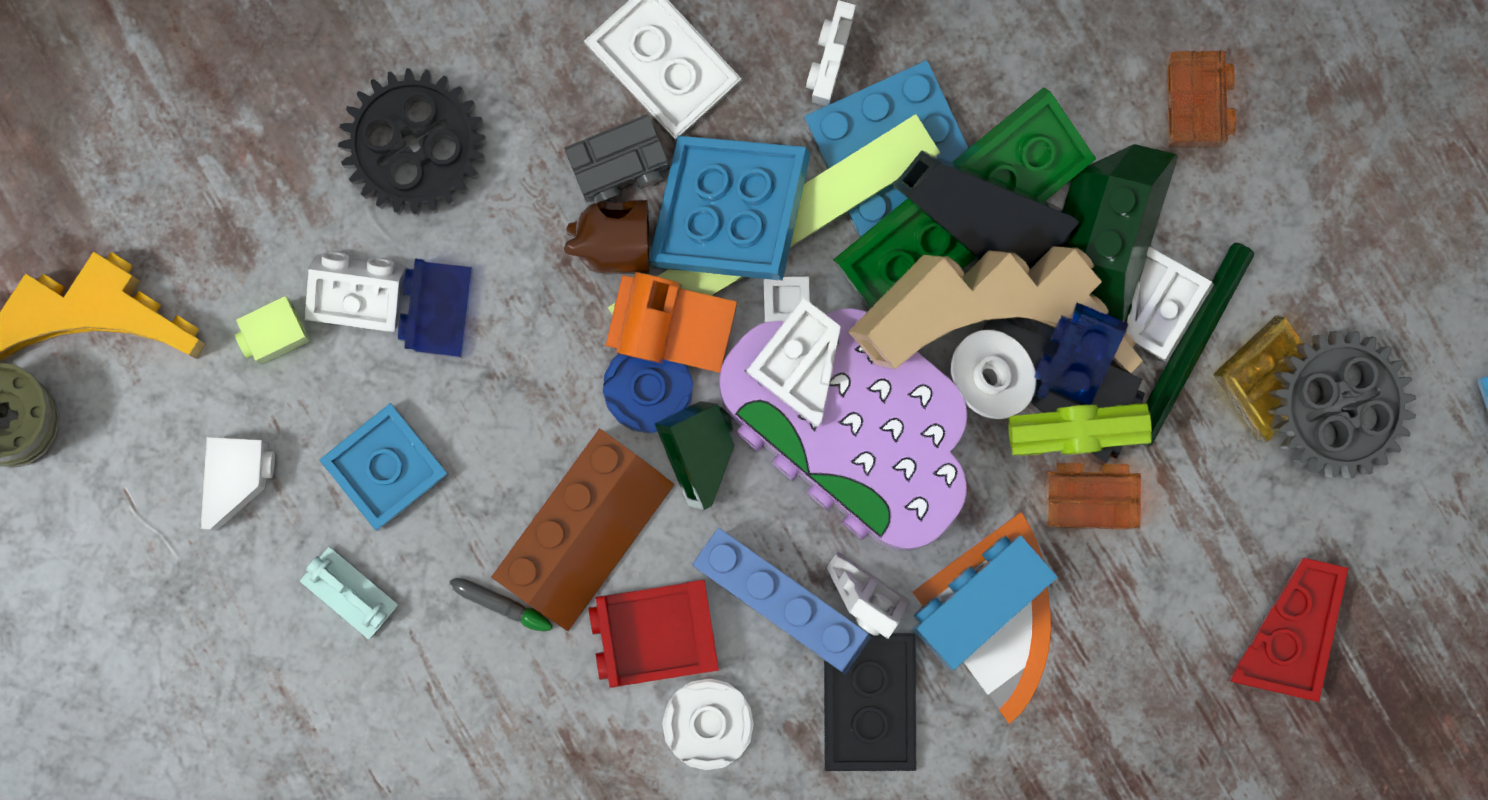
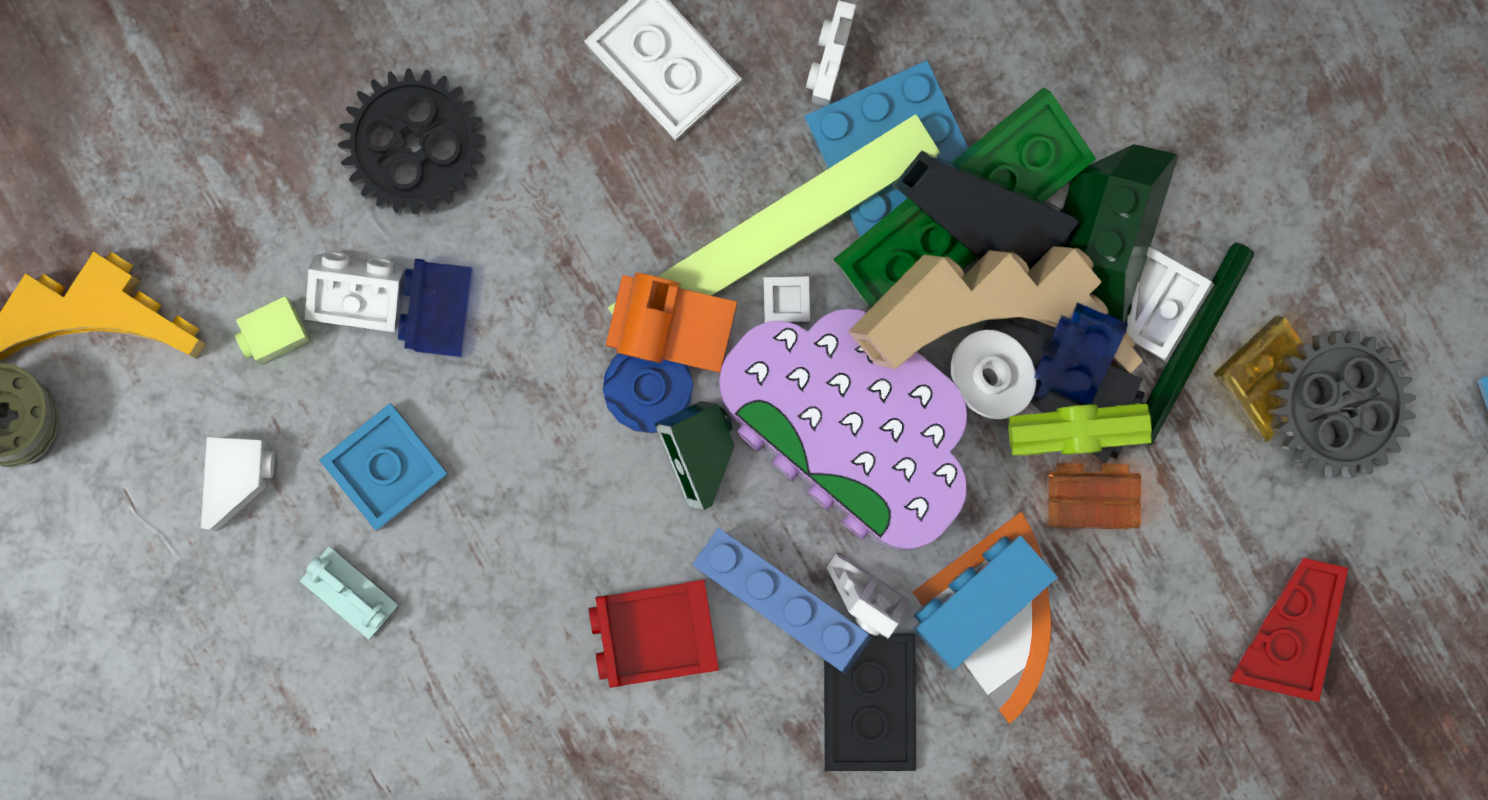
(502, 605): dark grey piece -> none
(583, 530): dark orange slope -> none
(612, 237): reddish brown piece -> none
(617, 160): dark grey brick -> none
(708, 724): white tile -> none
(730, 207): dark azure plate -> none
(800, 361): white wing -> none
(1199, 99): clear orange brick -> none

